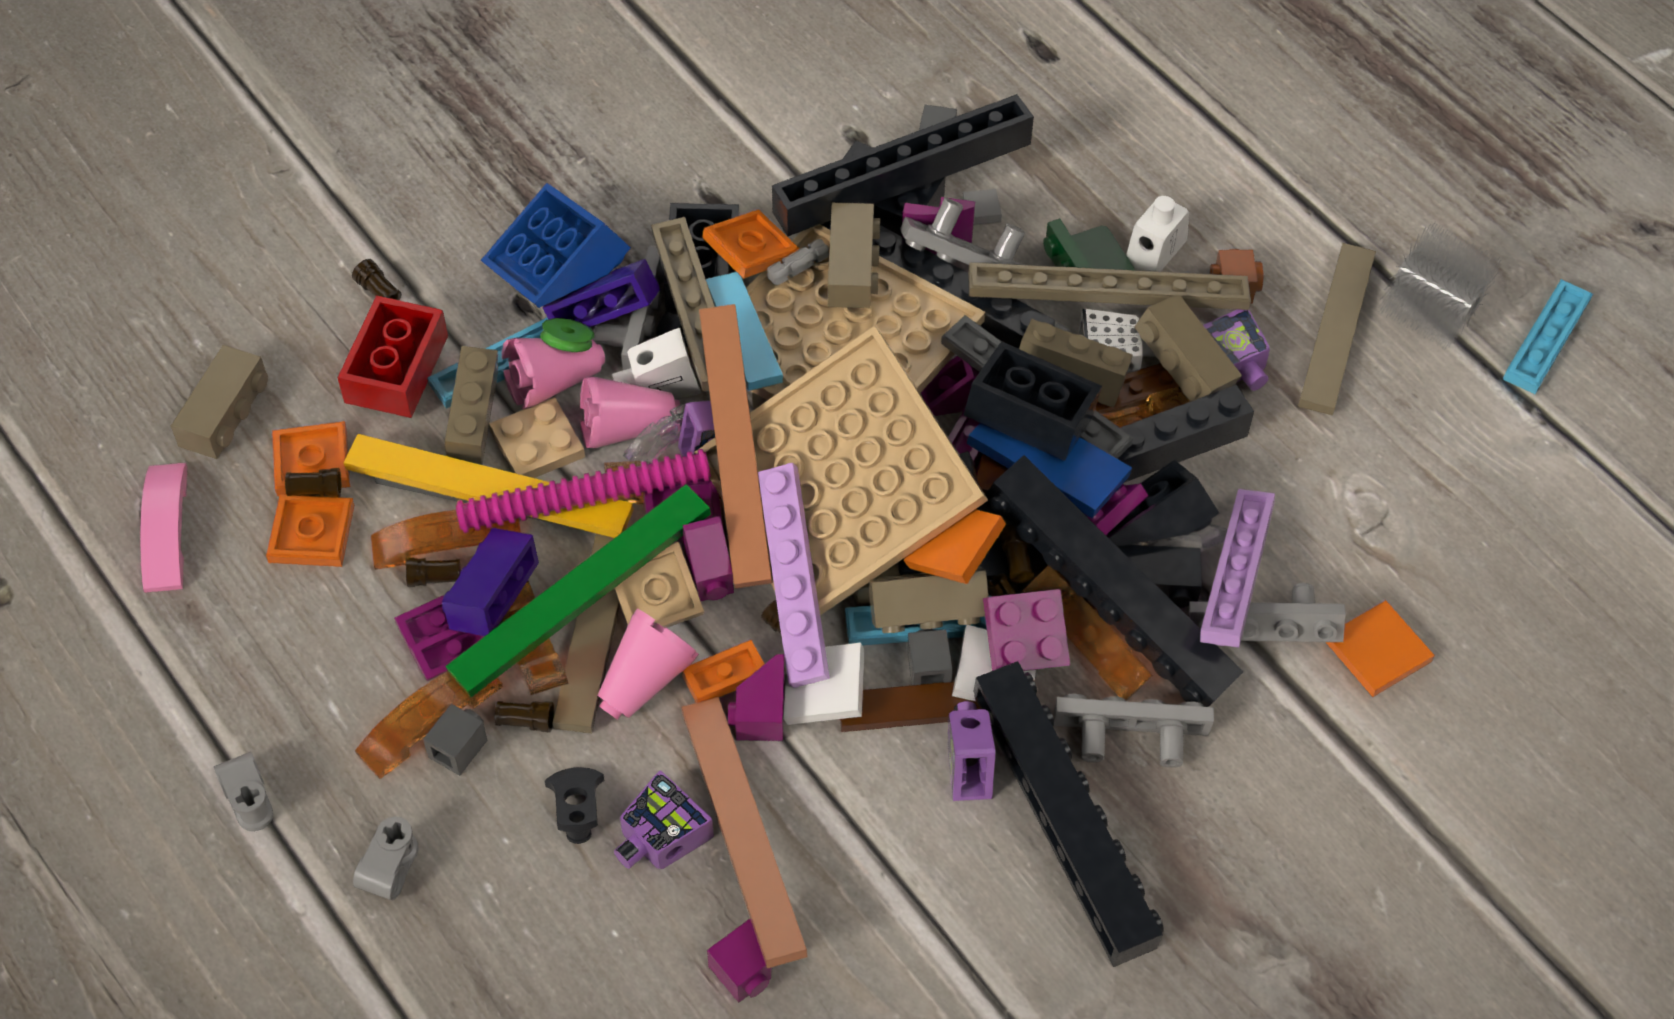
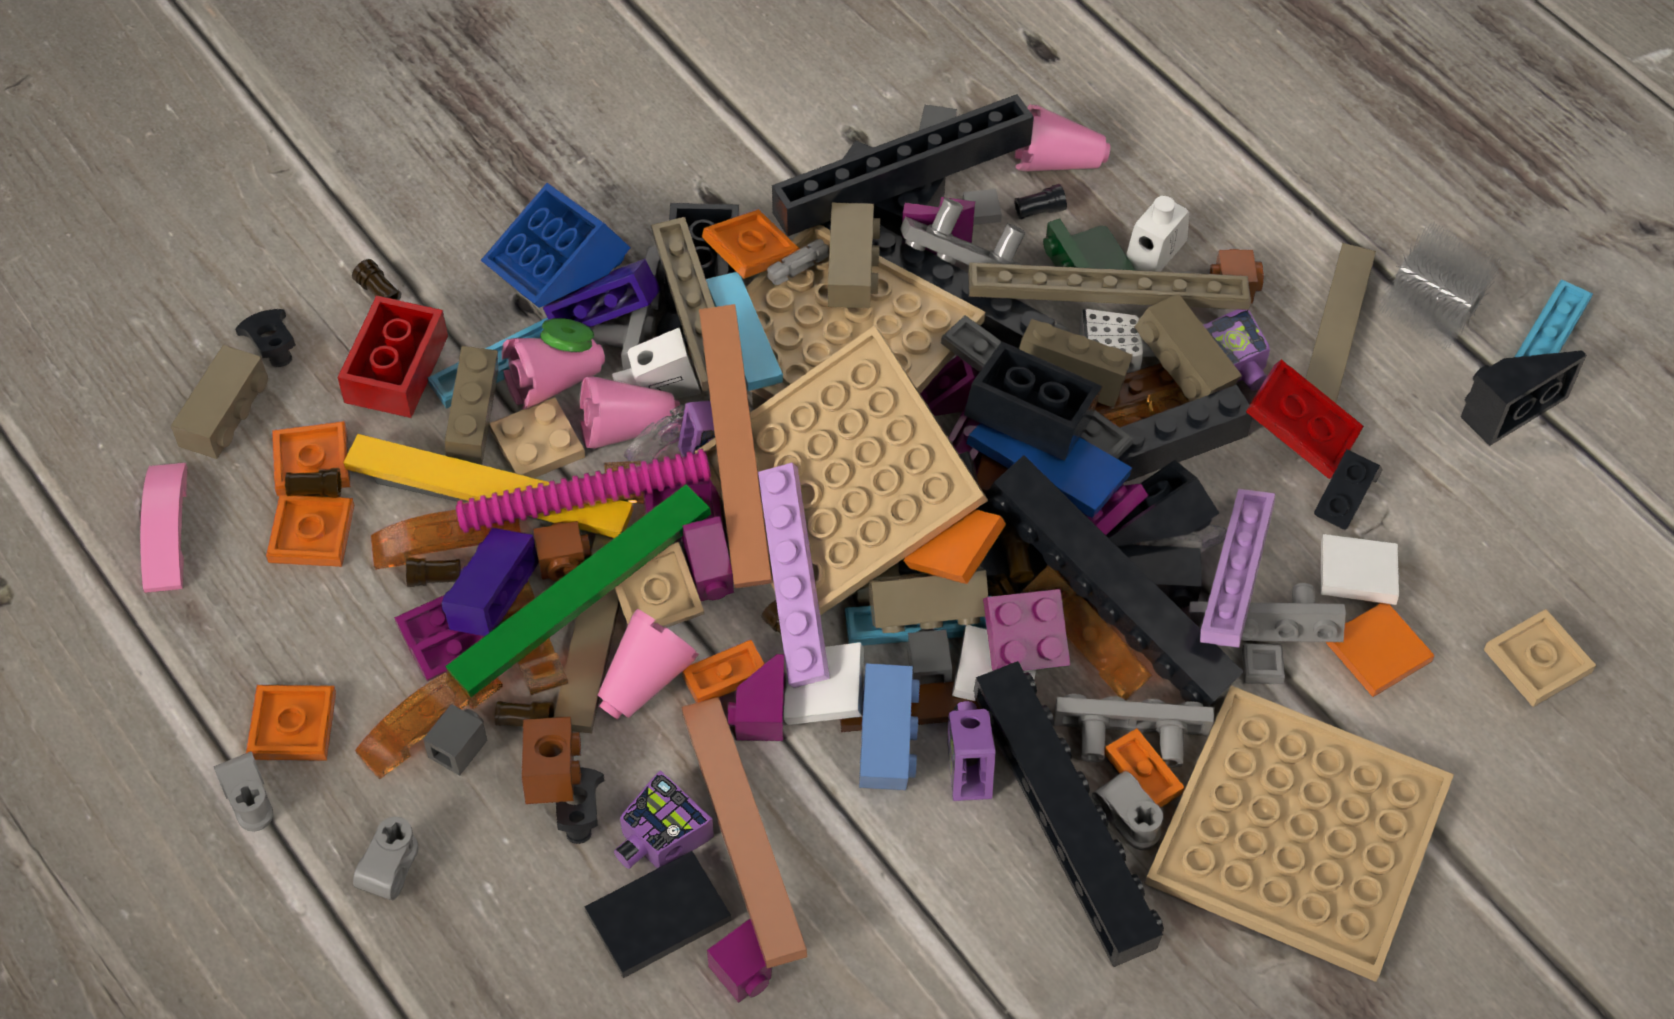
(275, 346): none -> black piece
(291, 722): none -> orange tile
(549, 760): none -> dark orange brick
(560, 549): none -> dark orange brick
(657, 914): none -> black tile
(888, 727): none -> medium blue brick
(1049, 200): none -> black pin
(1061, 144): none -> bright pink cone
(1130, 810): none -> light grey piece
(1139, 758): none -> orange plate
(1263, 664): none -> light grey tile
(1301, 832): none -> tan plate
(1304, 418): none -> red tile
(1347, 489): none -> black bracket
(1359, 569): none -> white tile
(1519, 391): none -> black slope
(1539, 657): none -> tan plate

